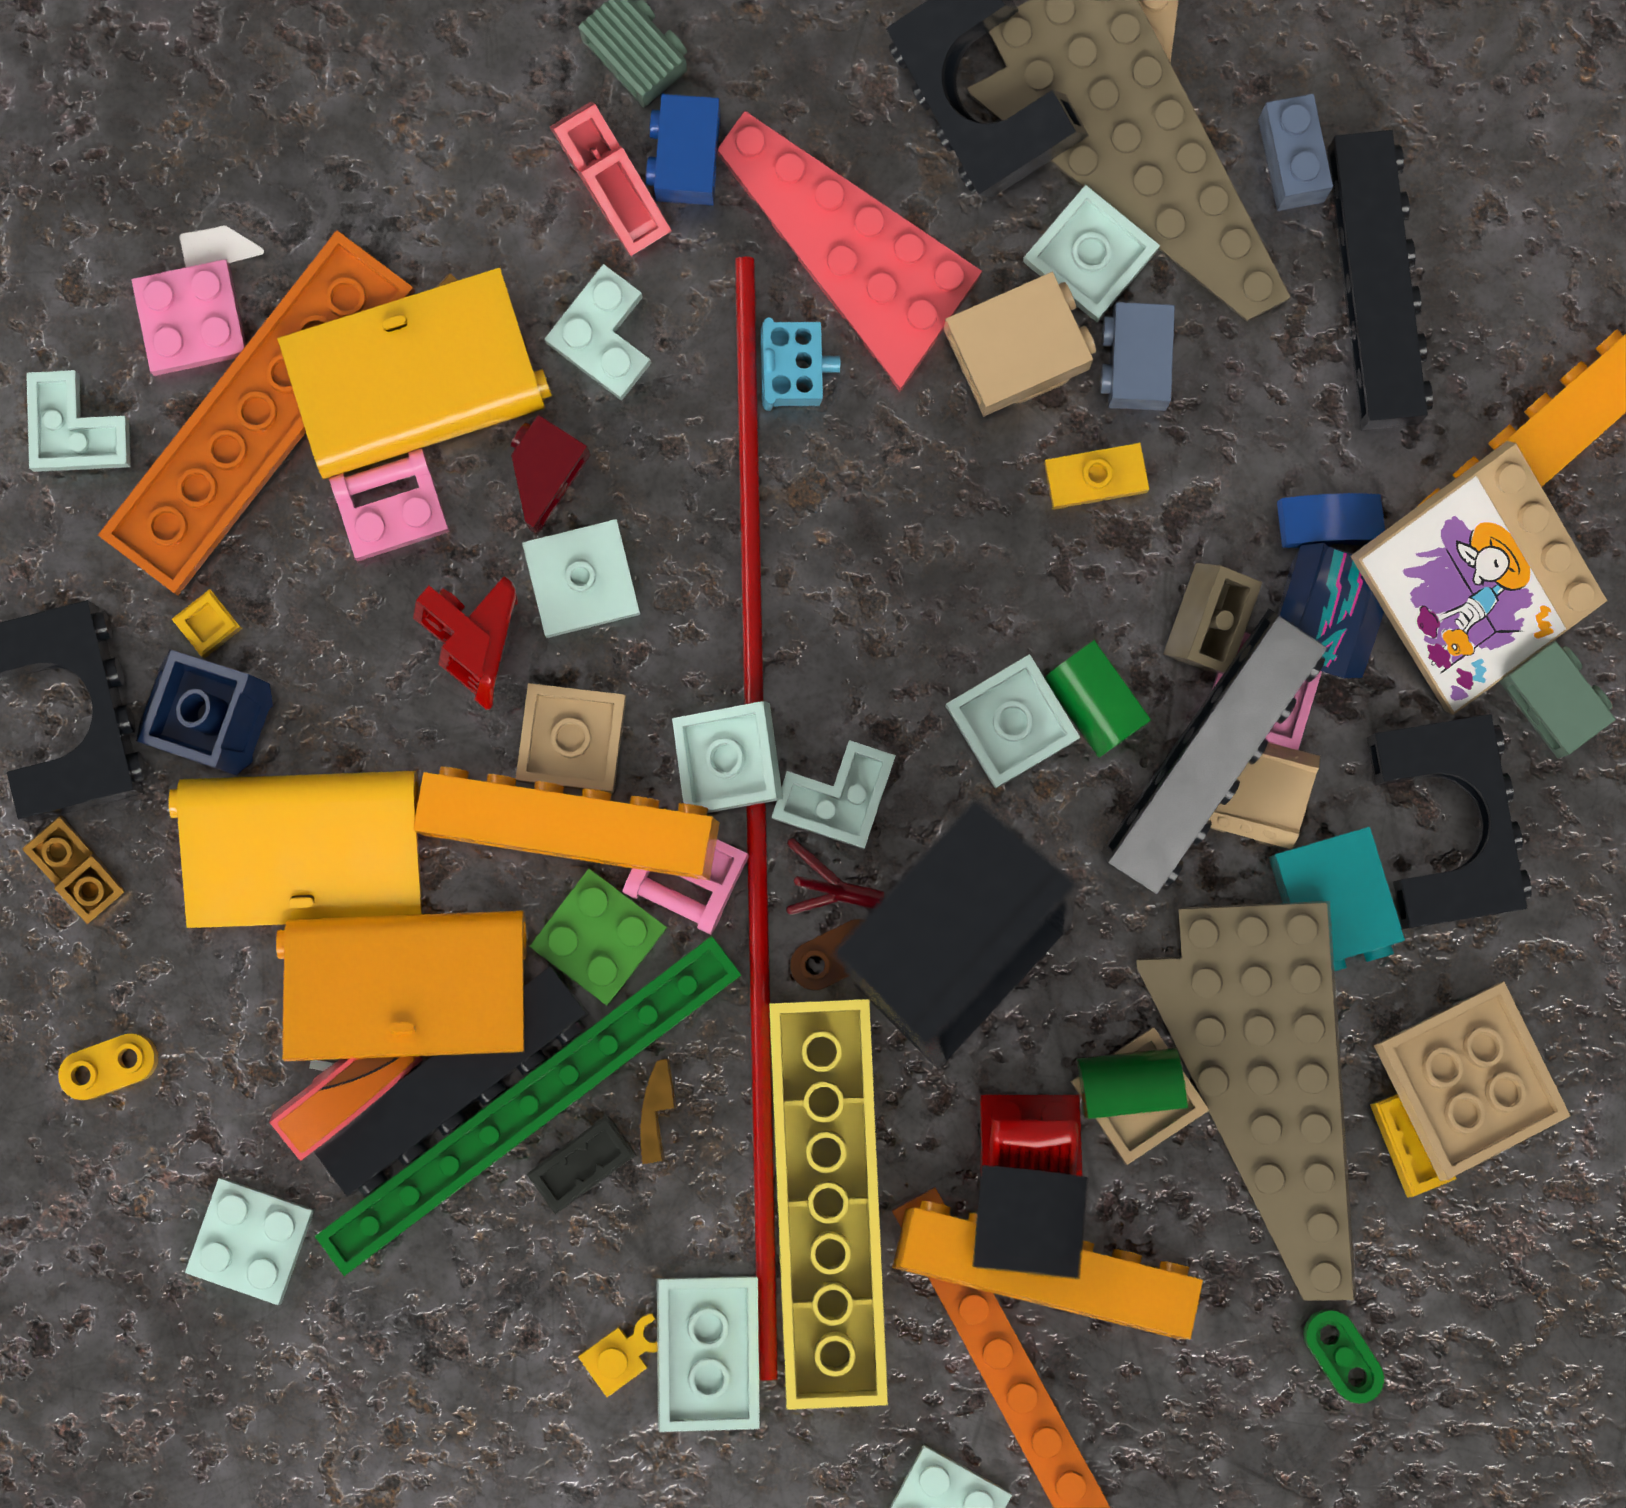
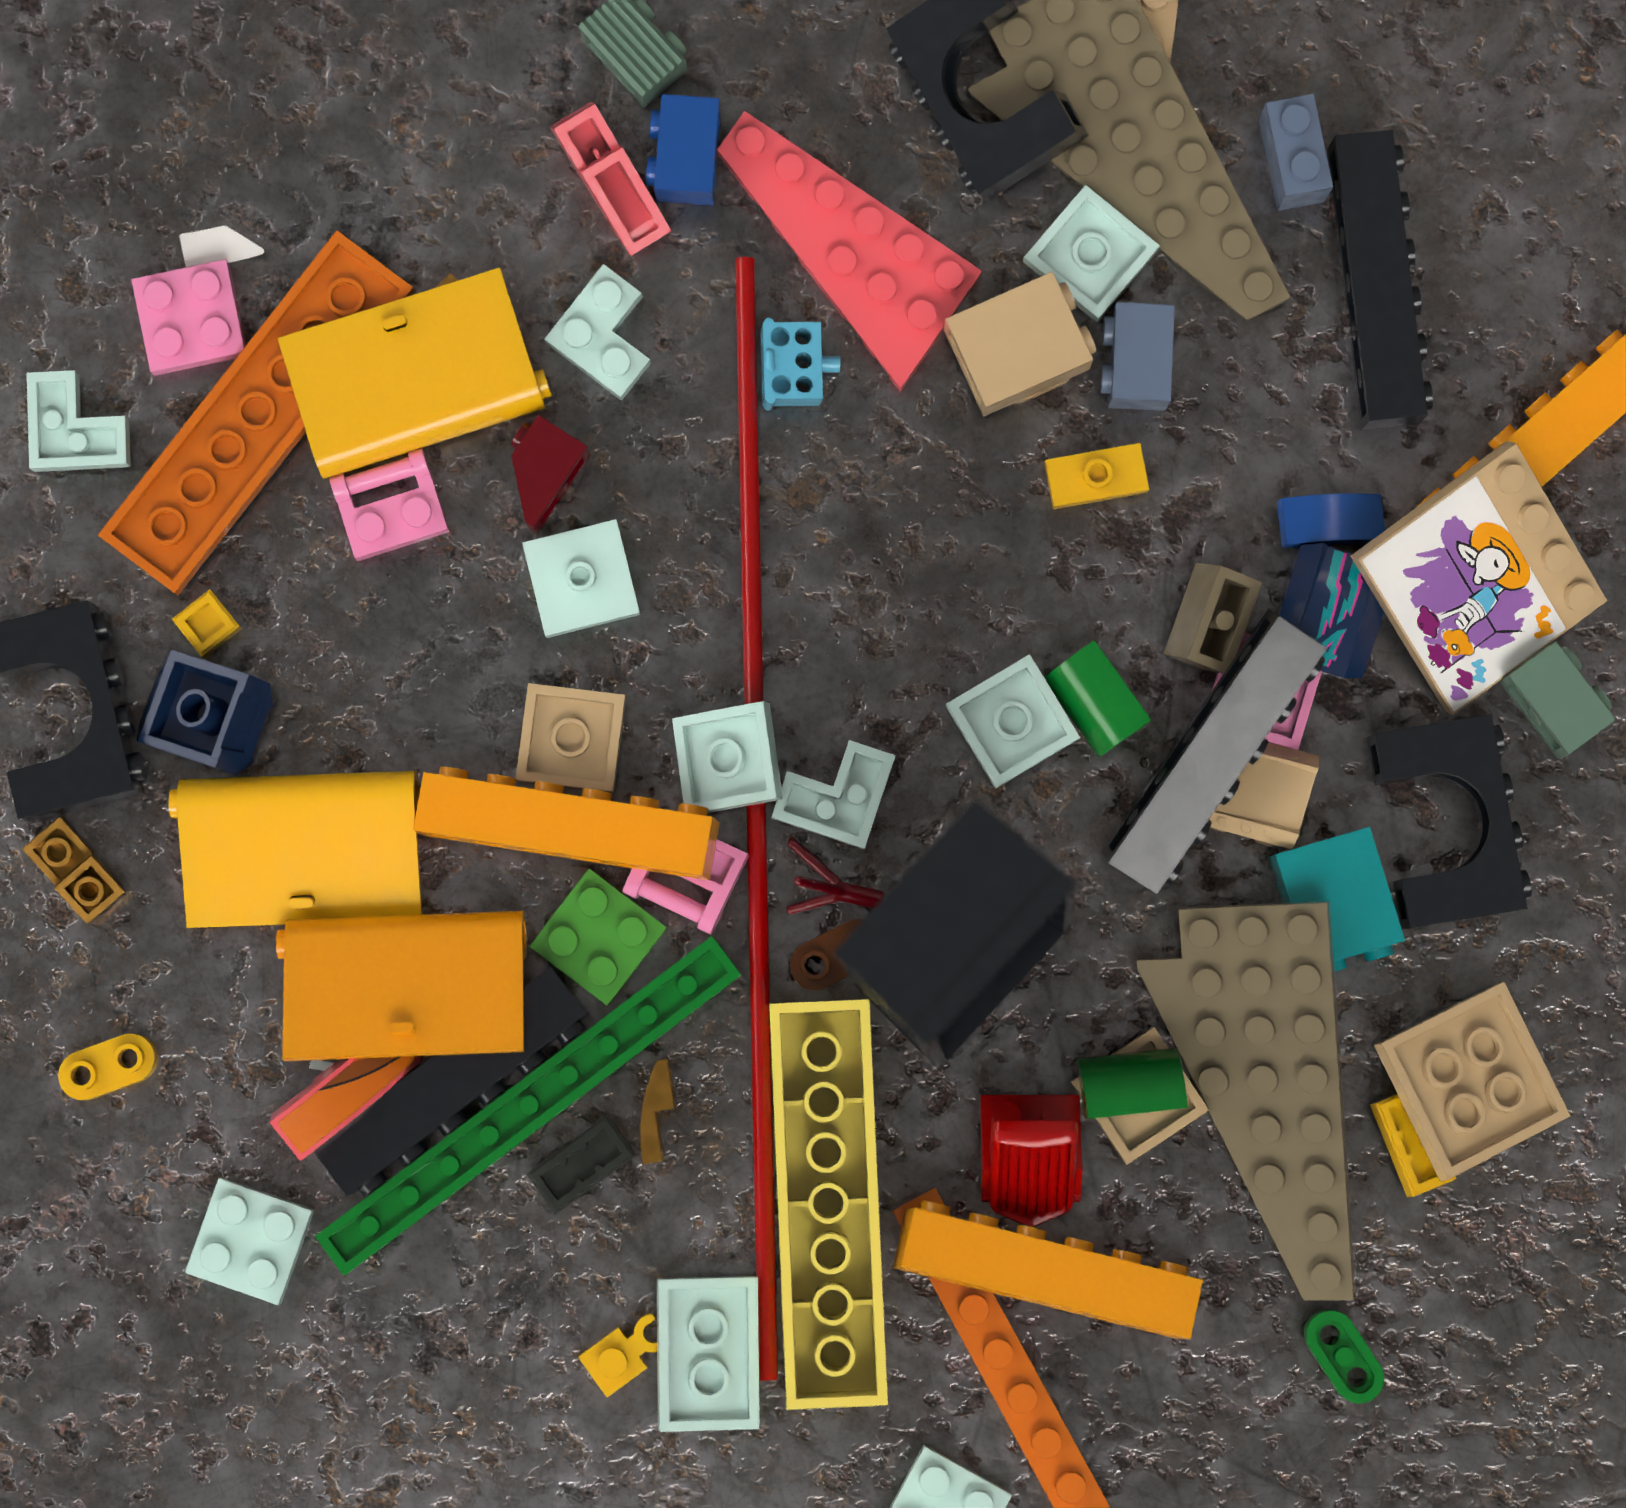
(470, 643): red piece -> none
(1030, 1222): black slope -> none

